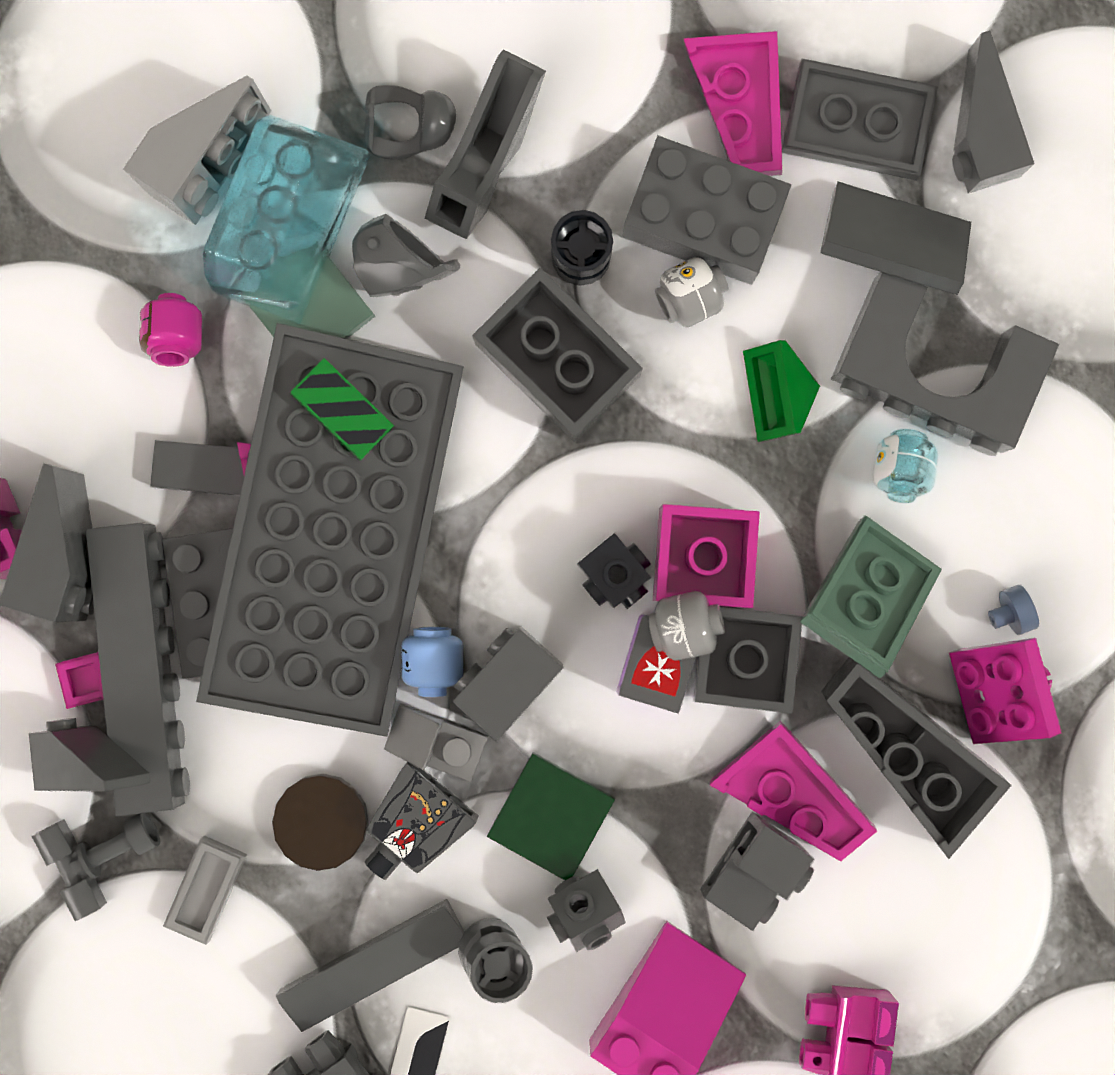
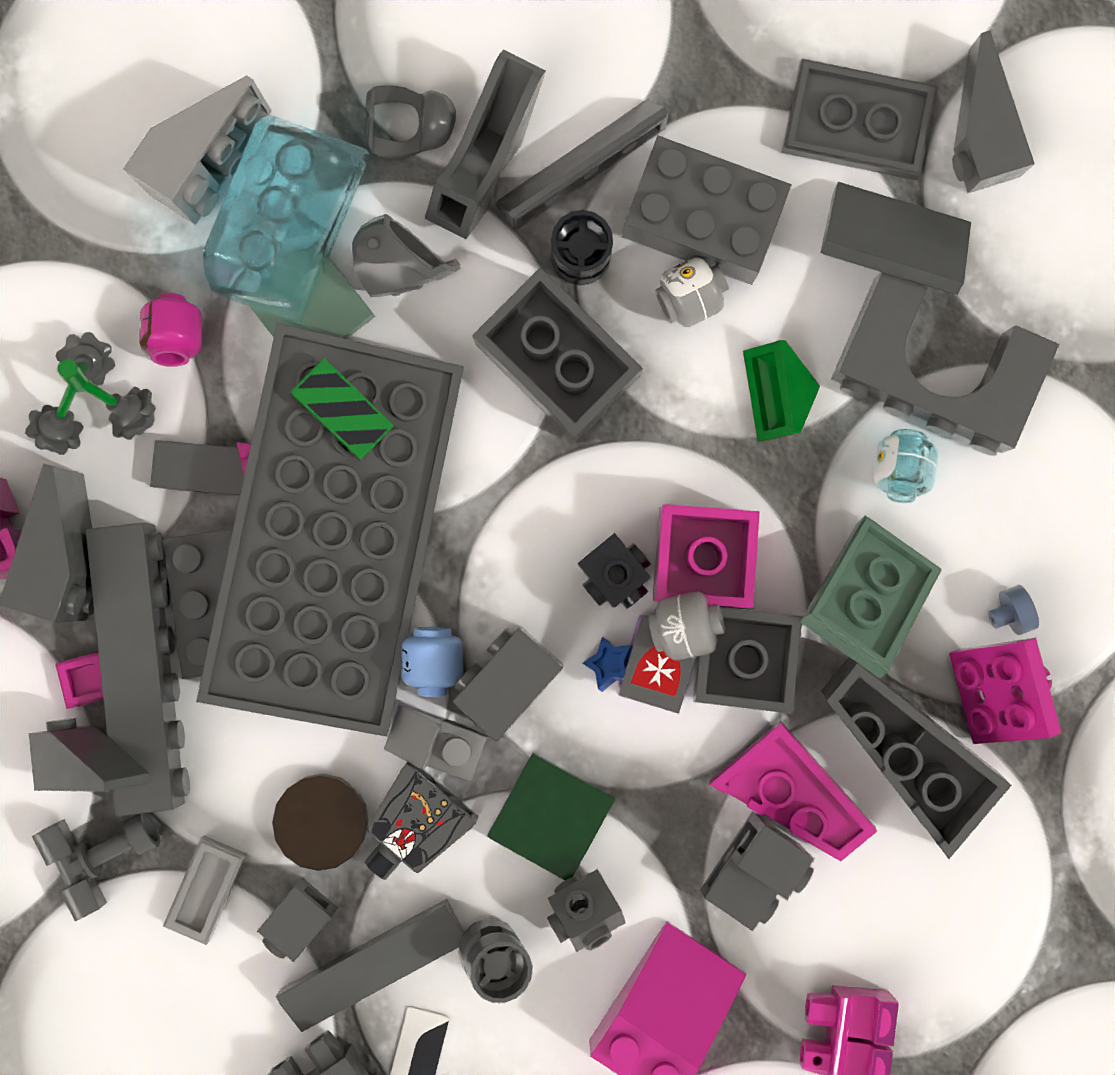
(81, 362): none -> dark grey plant
(296, 921): none -> dark grey brick
(583, 163): none -> dark grey slope
(609, 663): none -> blue piece
(743, 95): dark pink wing -> none

